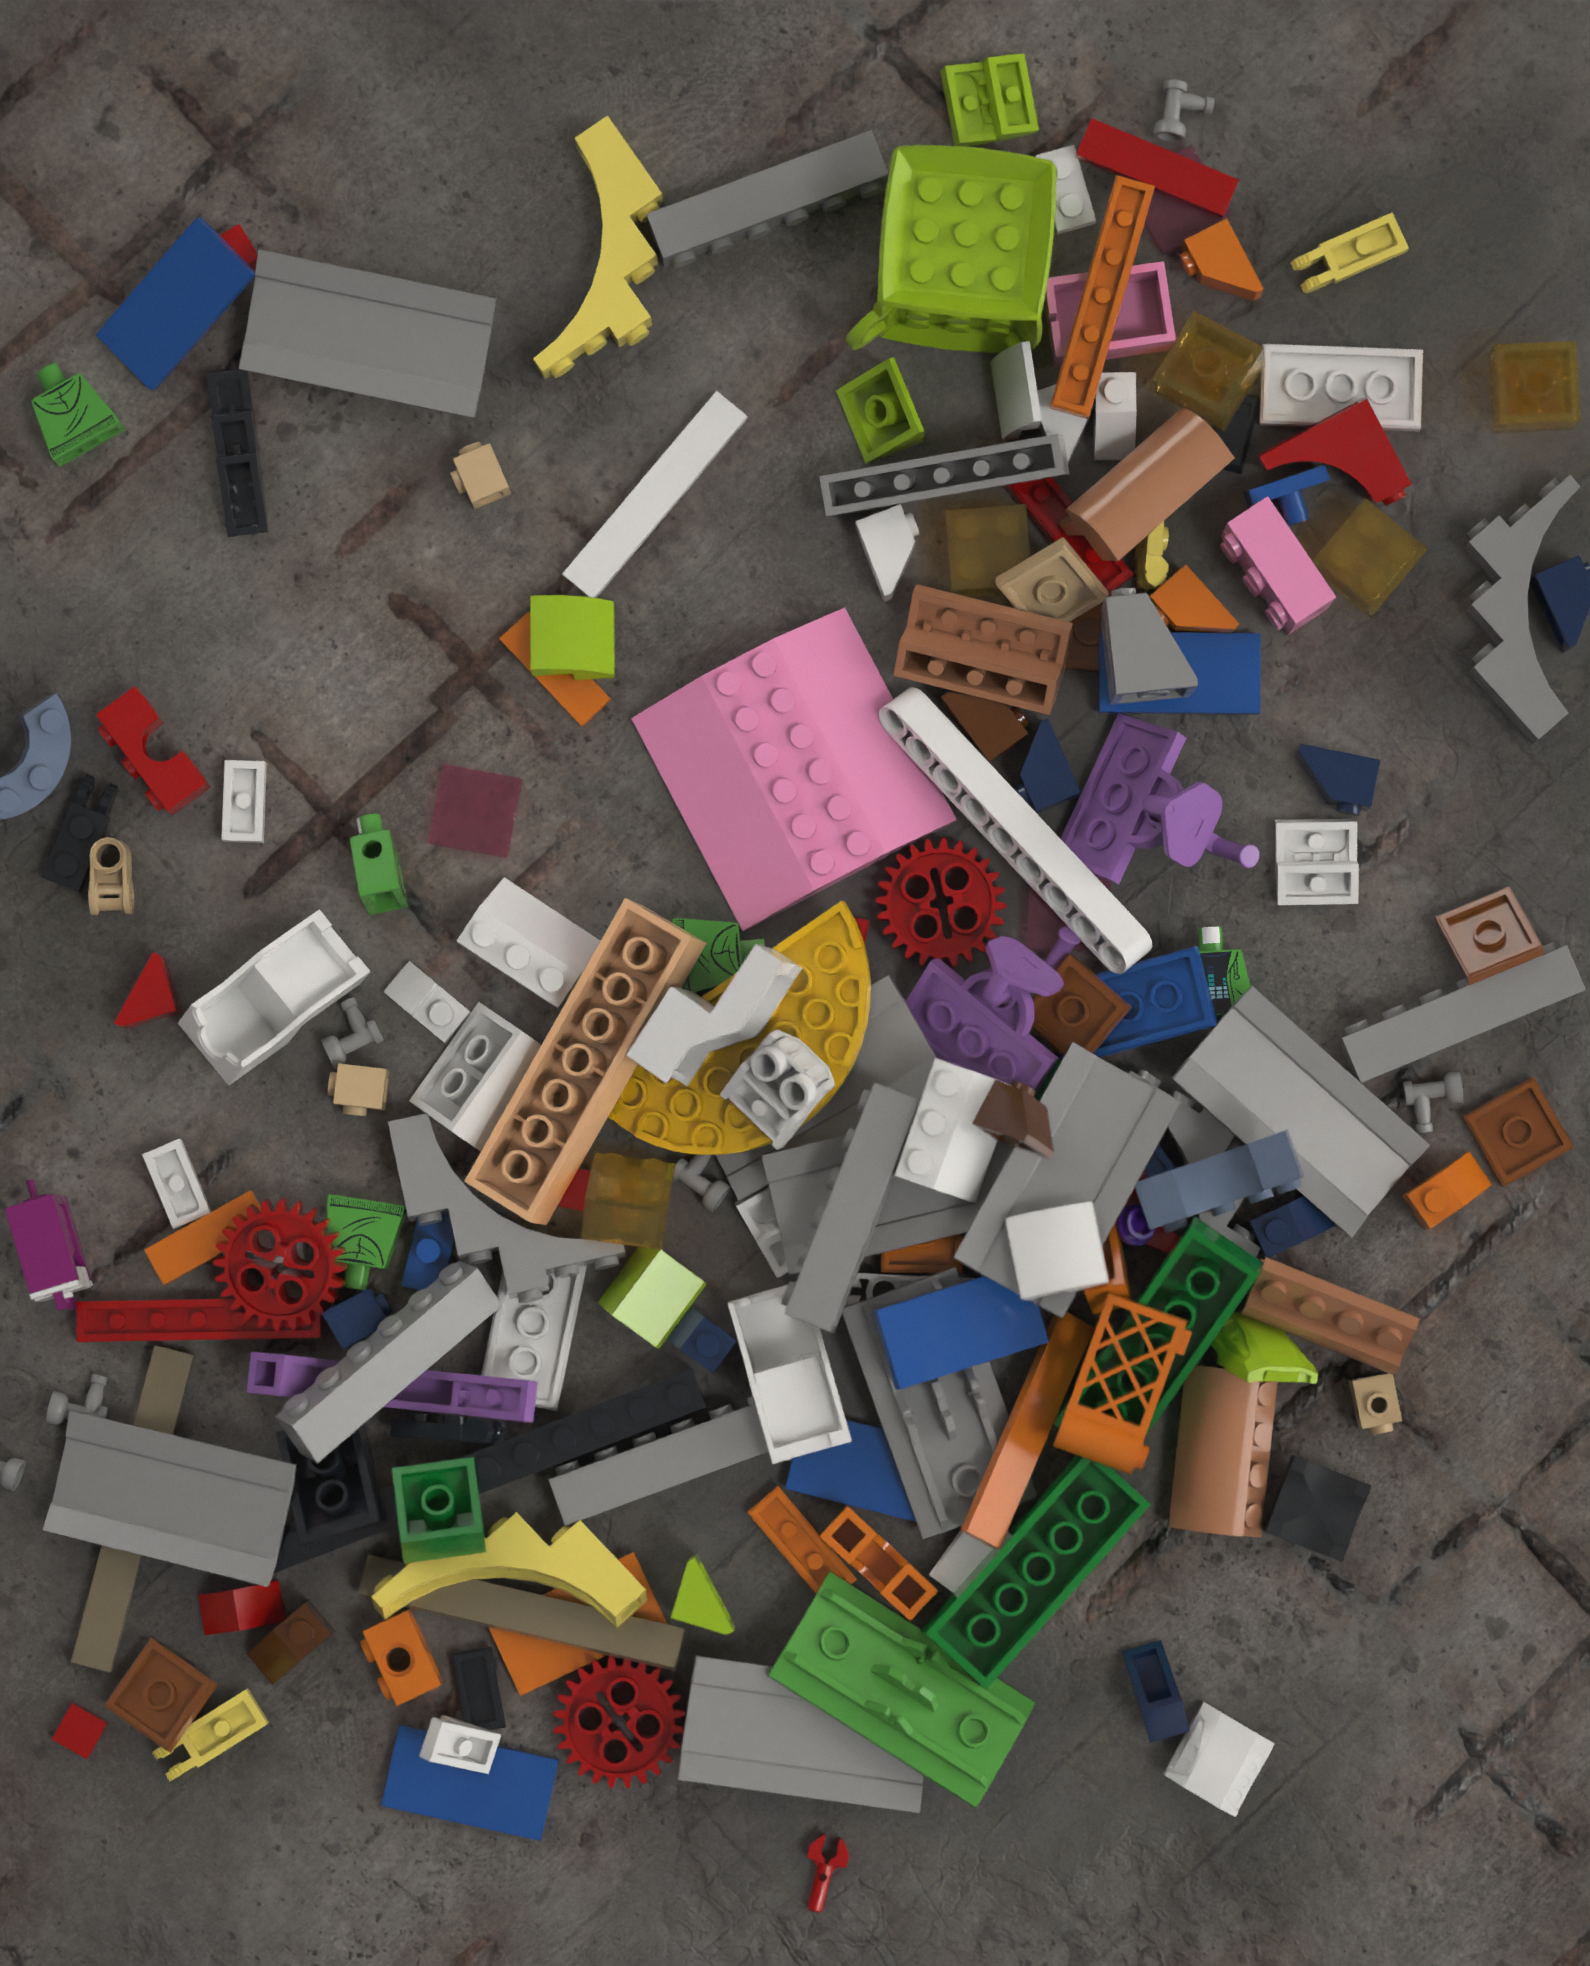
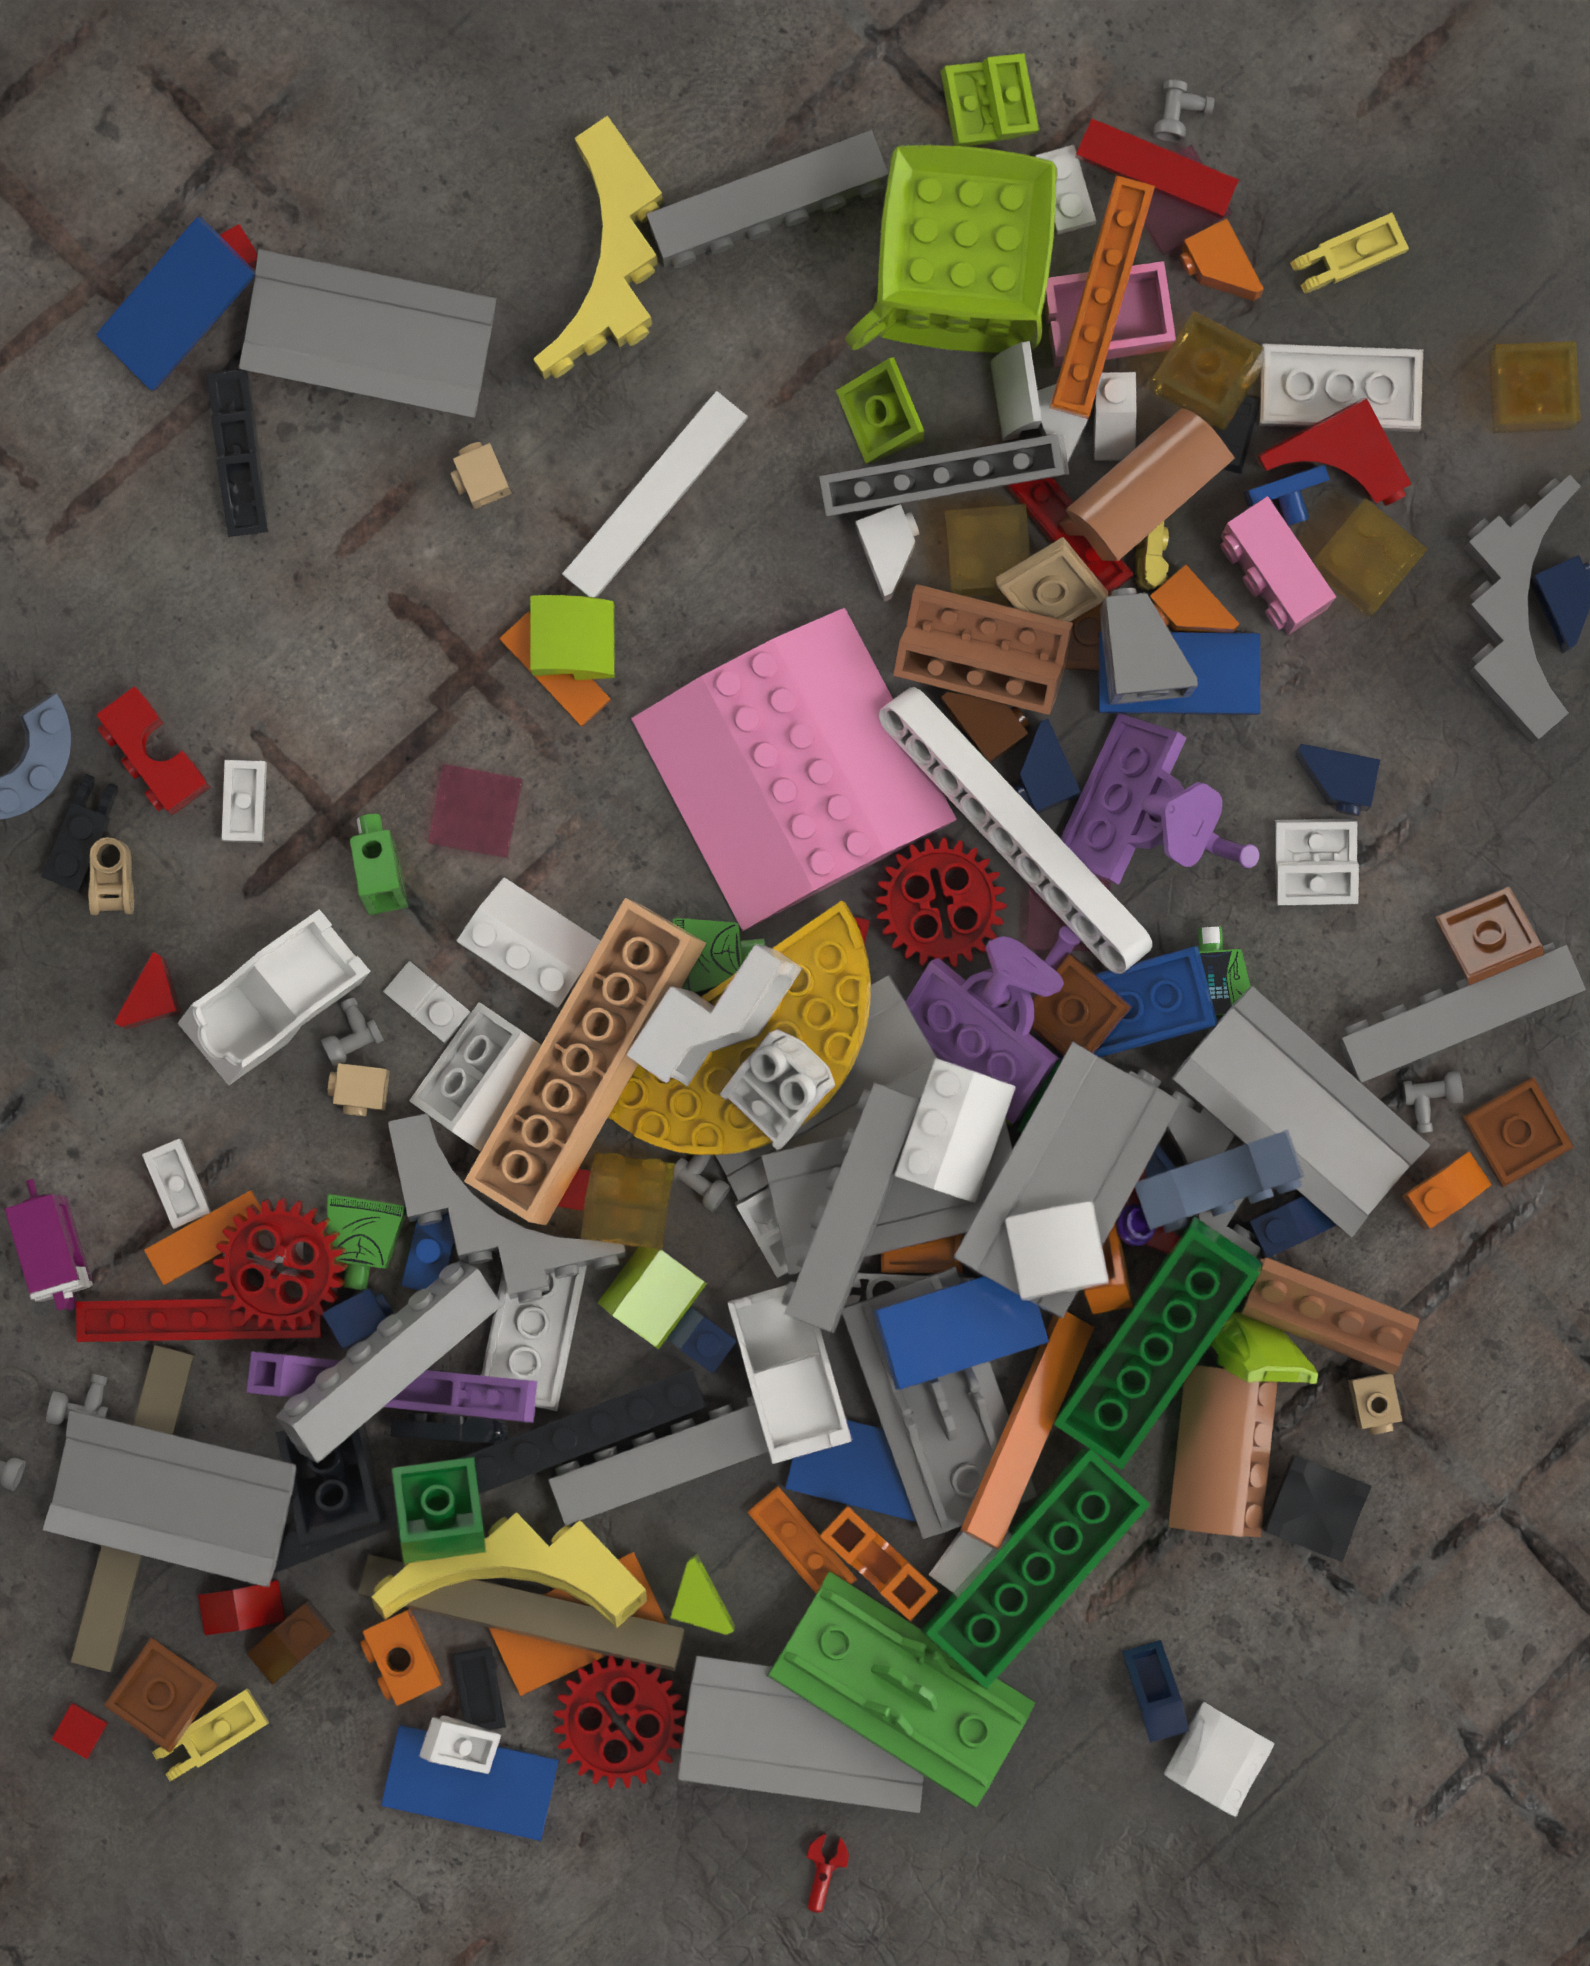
(72, 415): bright green torso -> none
(1016, 1118): reddish brown slope -> none
(1110, 1437): orange piece -> none

